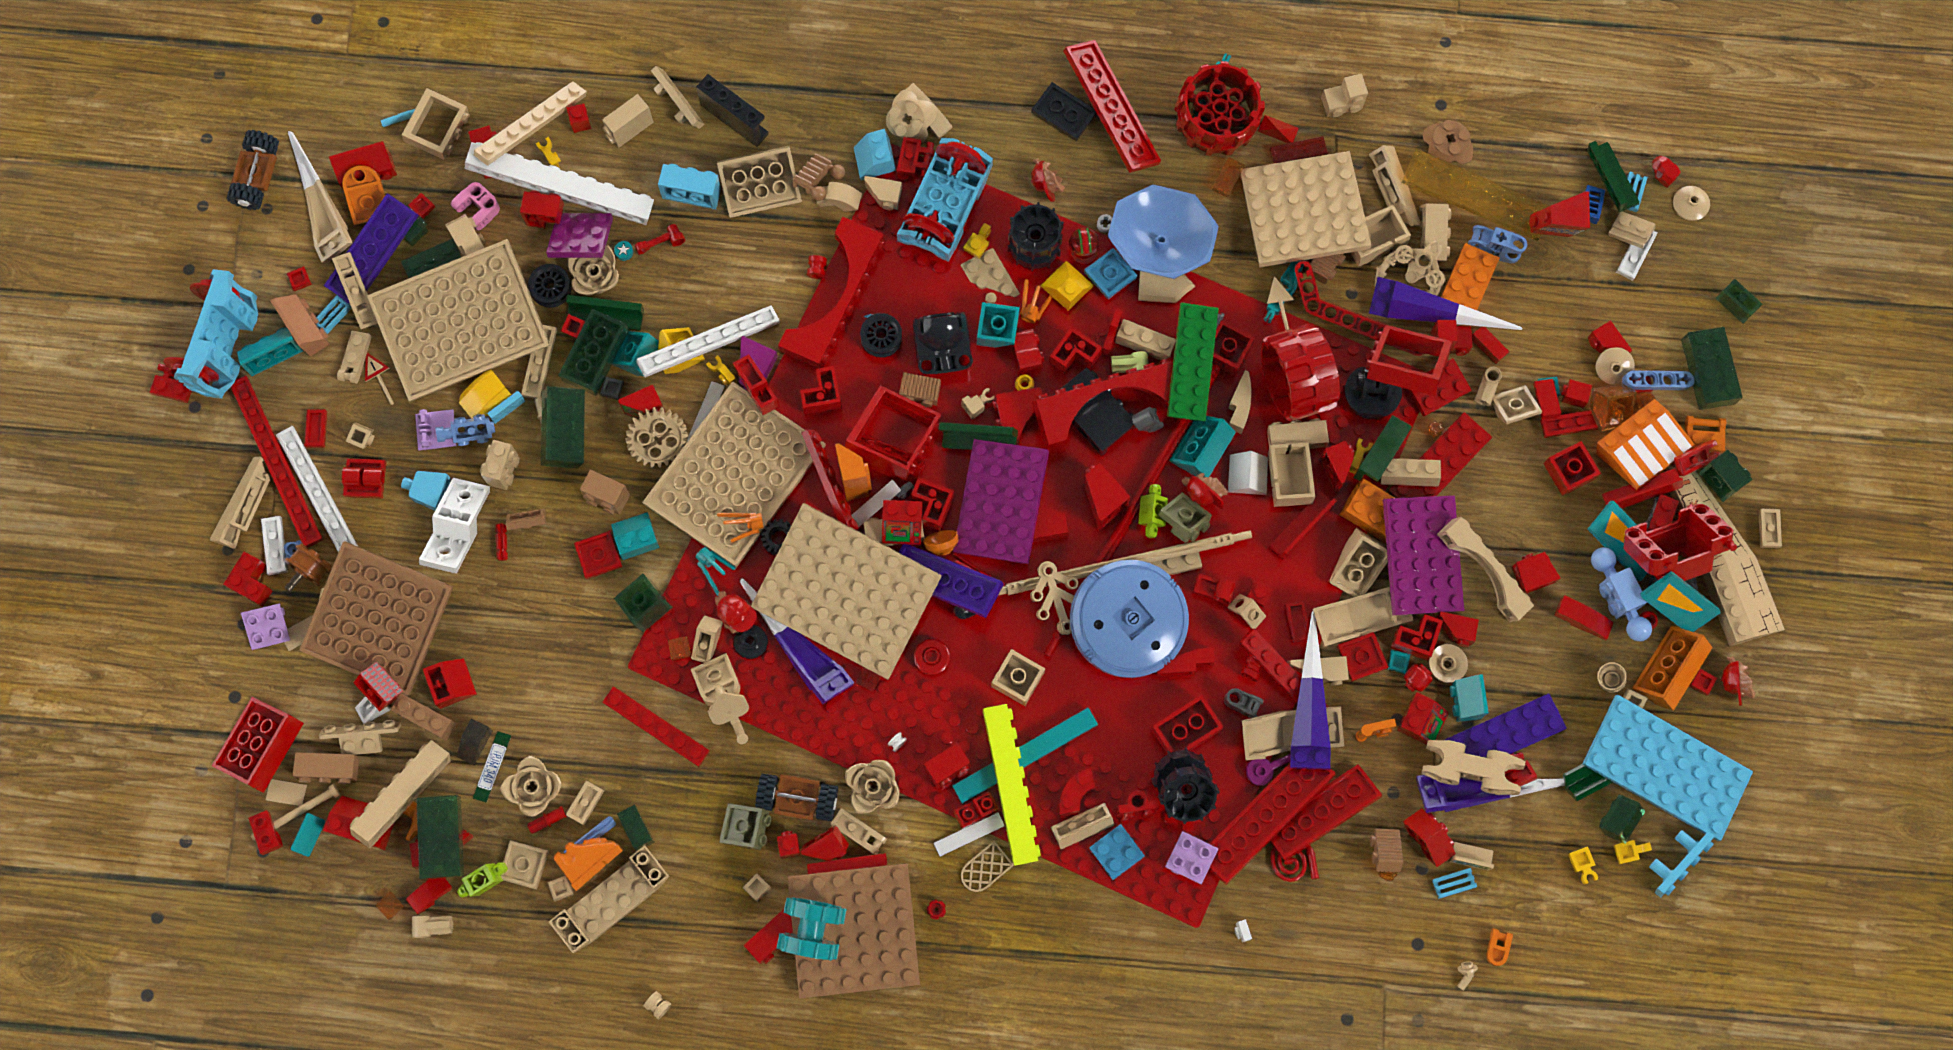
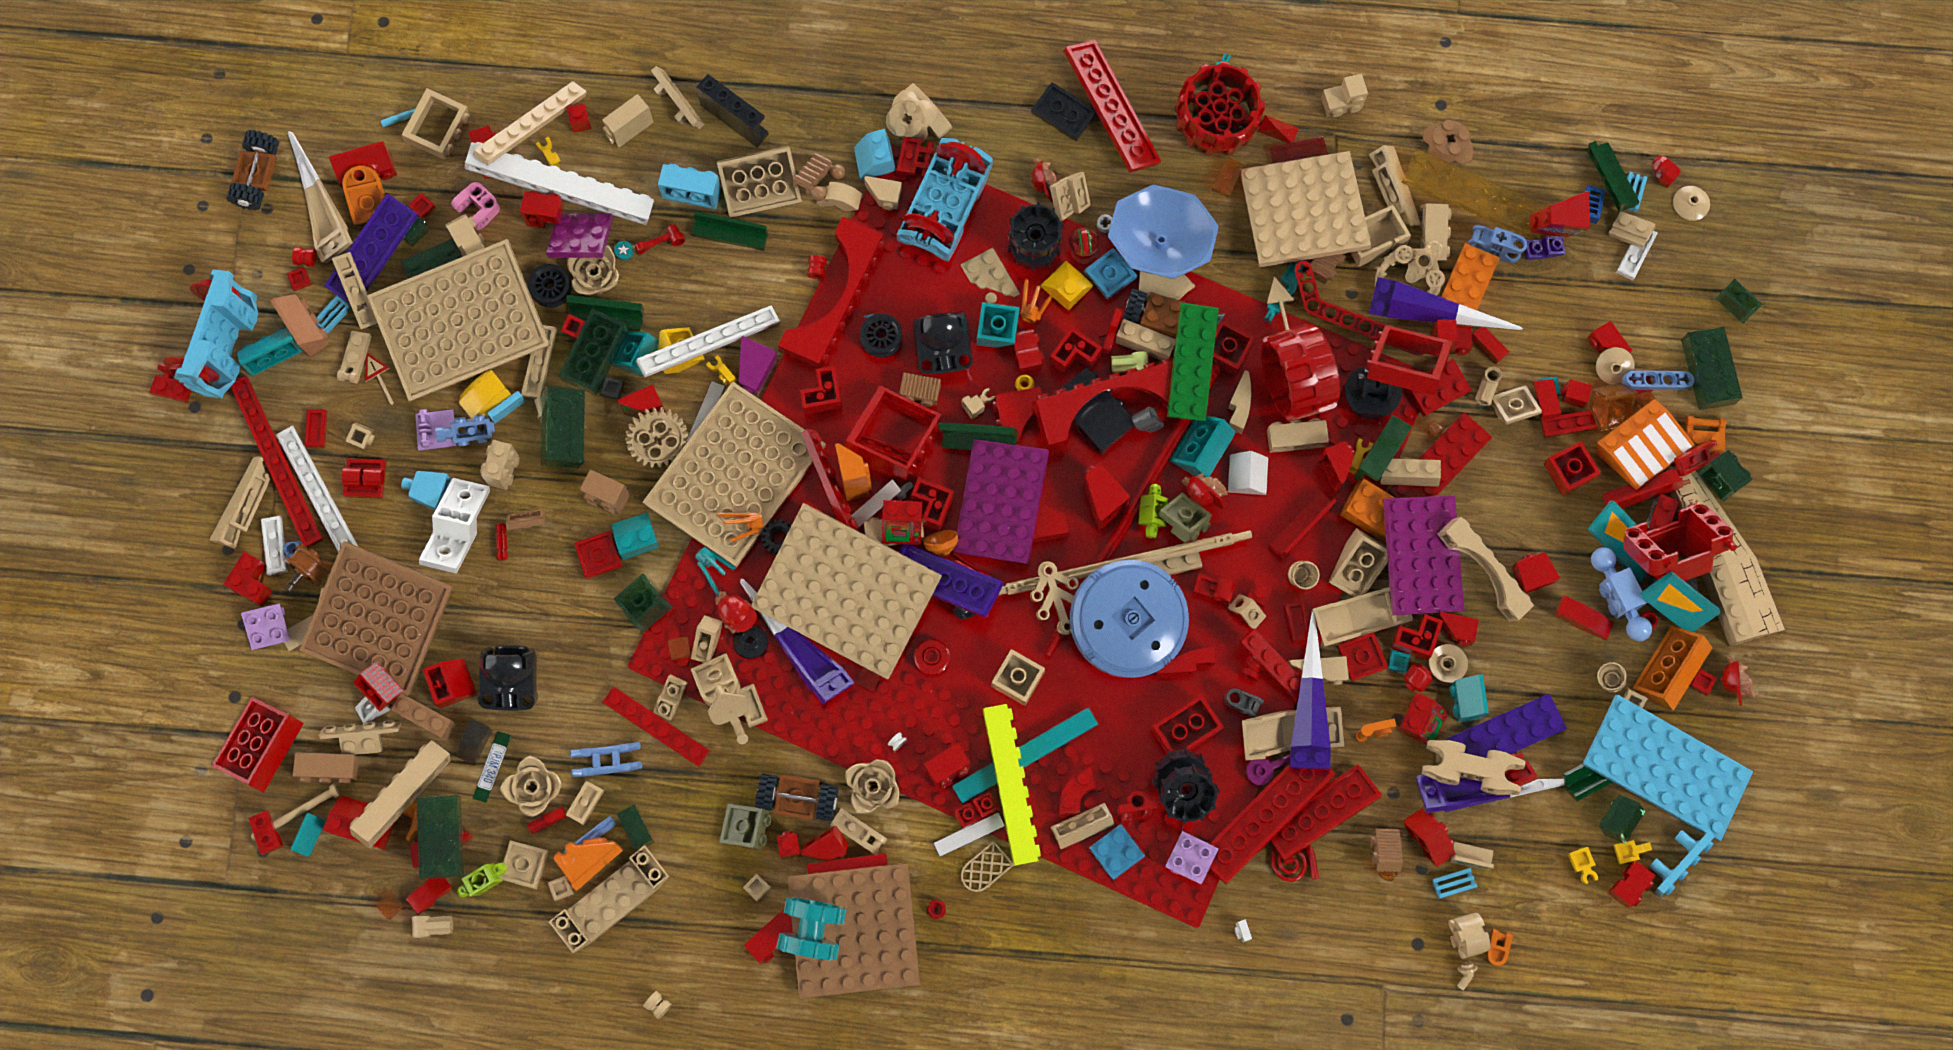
(286, 792): tan sticker -> none
(303, 256): none -> red wheel
(508, 677): none -> black piece
(596, 752): none -> medium blue piece
(670, 697): none -> tan slope
(729, 231): none -> dark green panel
(756, 384): red slope -> none
(756, 713): none -> tan tile
(977, 243): yellow plate -> none
(1070, 195): none -> tan slope
(1158, 315): none -> dark orange plate
(1291, 474): tan piece -> none
(1303, 574): none -> tan helmet
(1469, 935): none -> tan brick
(1545, 248): none -> dark purple slope
(1635, 882): none -> red brick
(1770, 528): tan plate -> none

